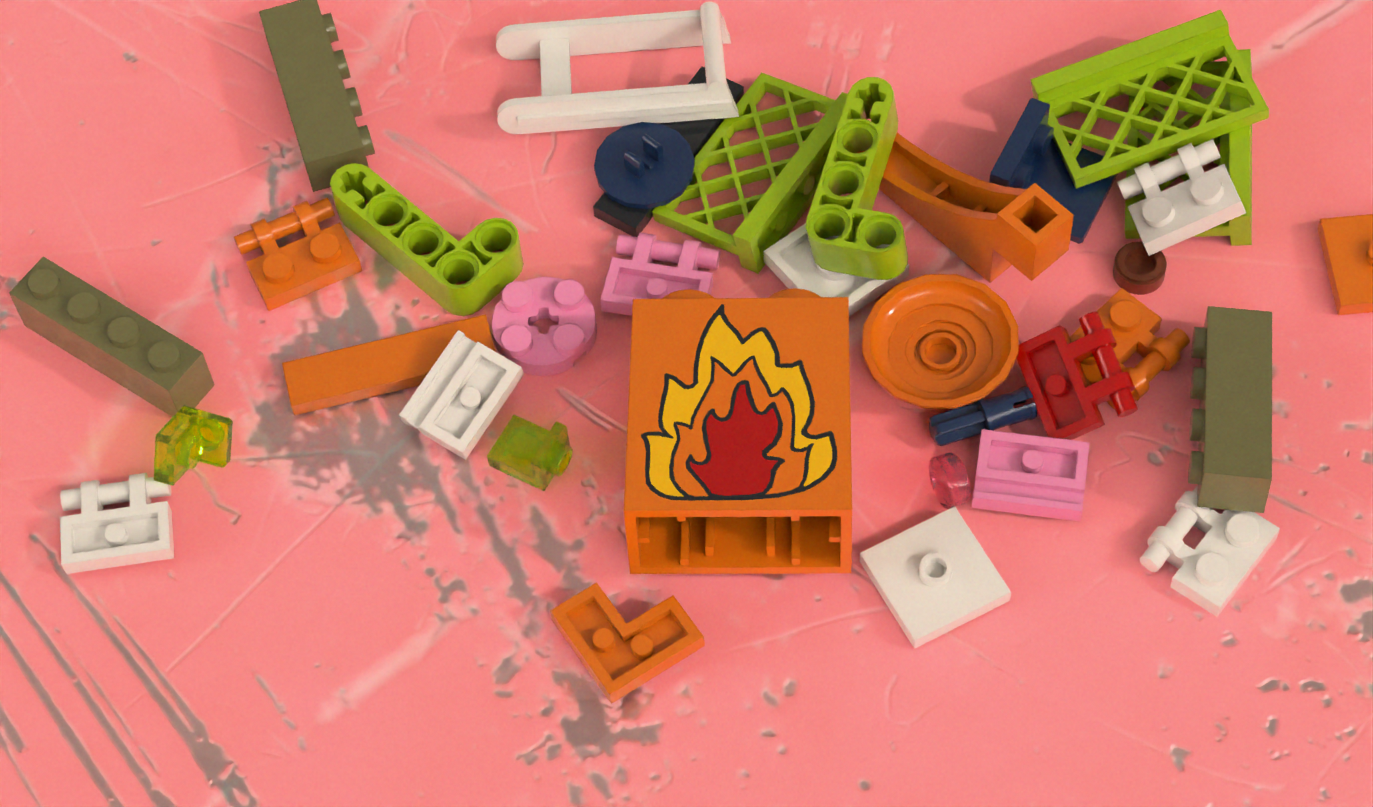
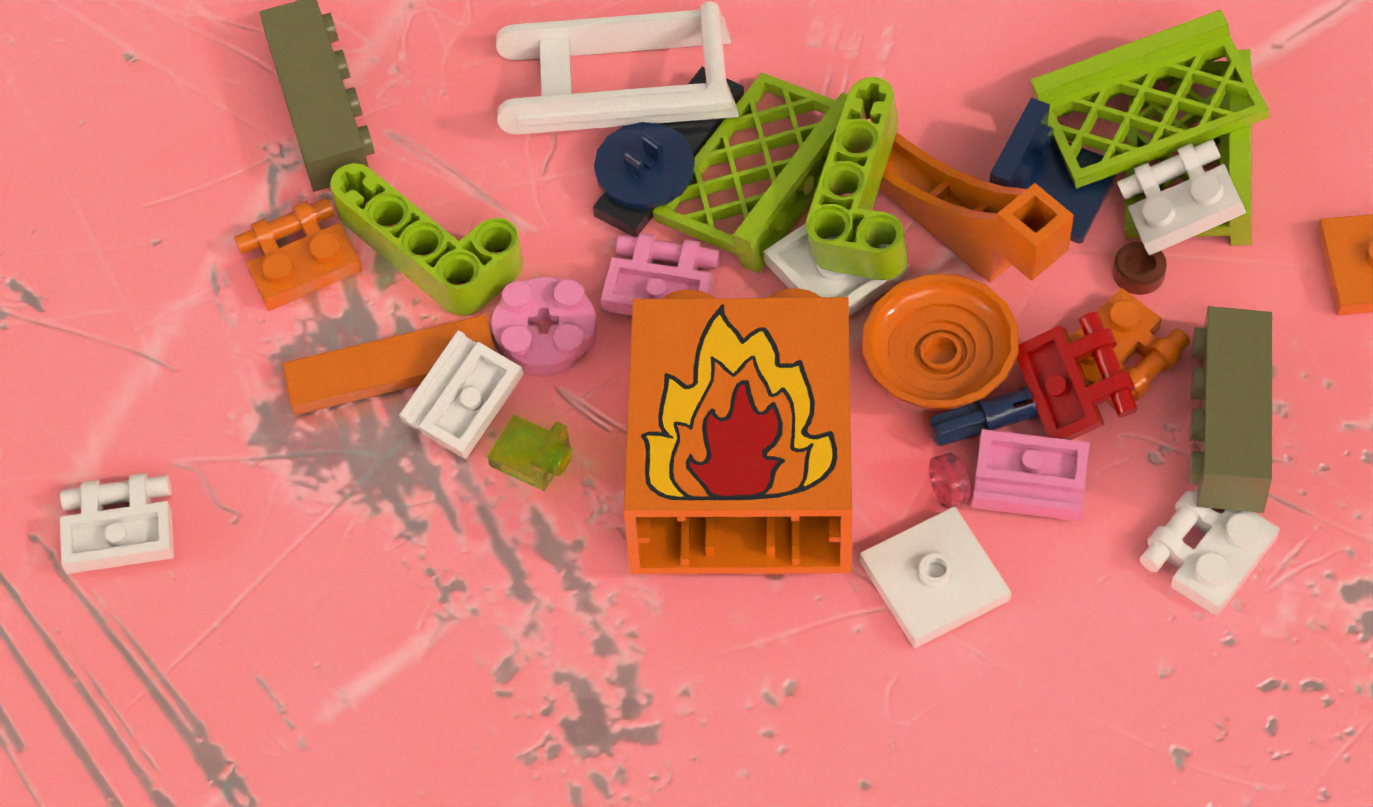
(111, 338): olive brick -> none
(191, 438): clear neon green bracket -> none
(623, 653): orange plate -> none

